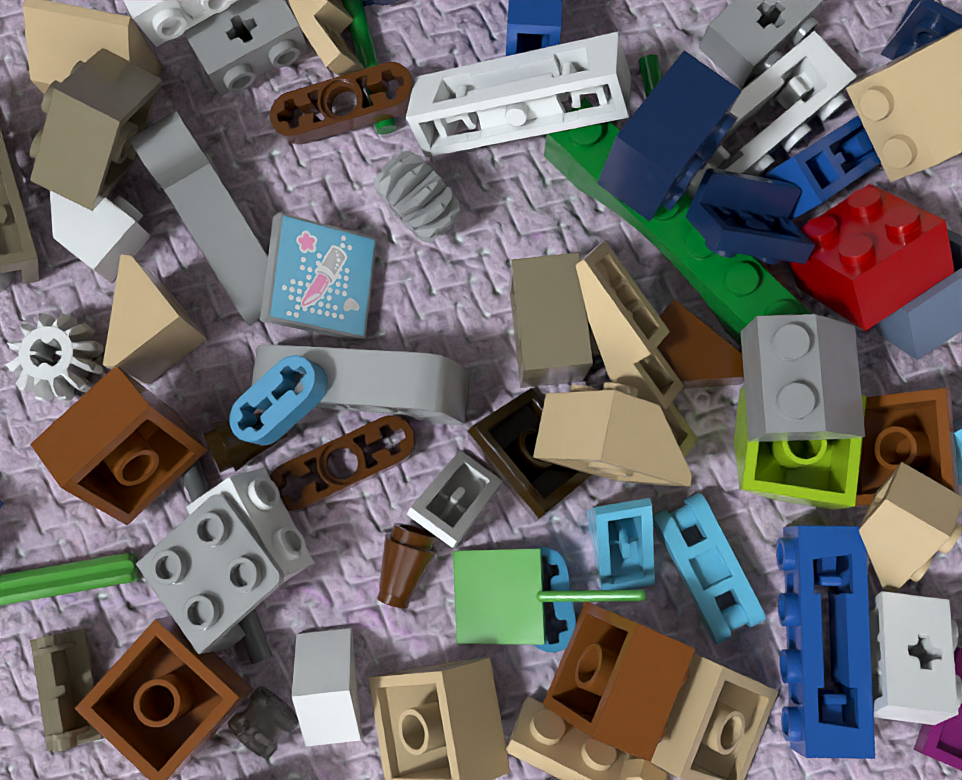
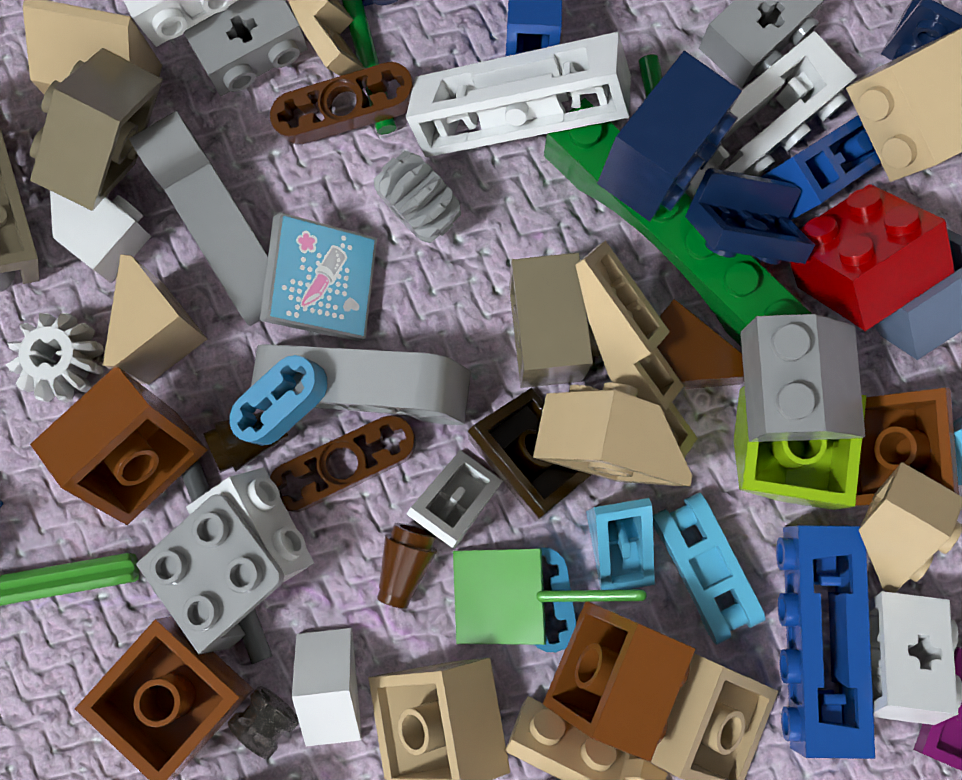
(63, 681): dark tan hinge -> none

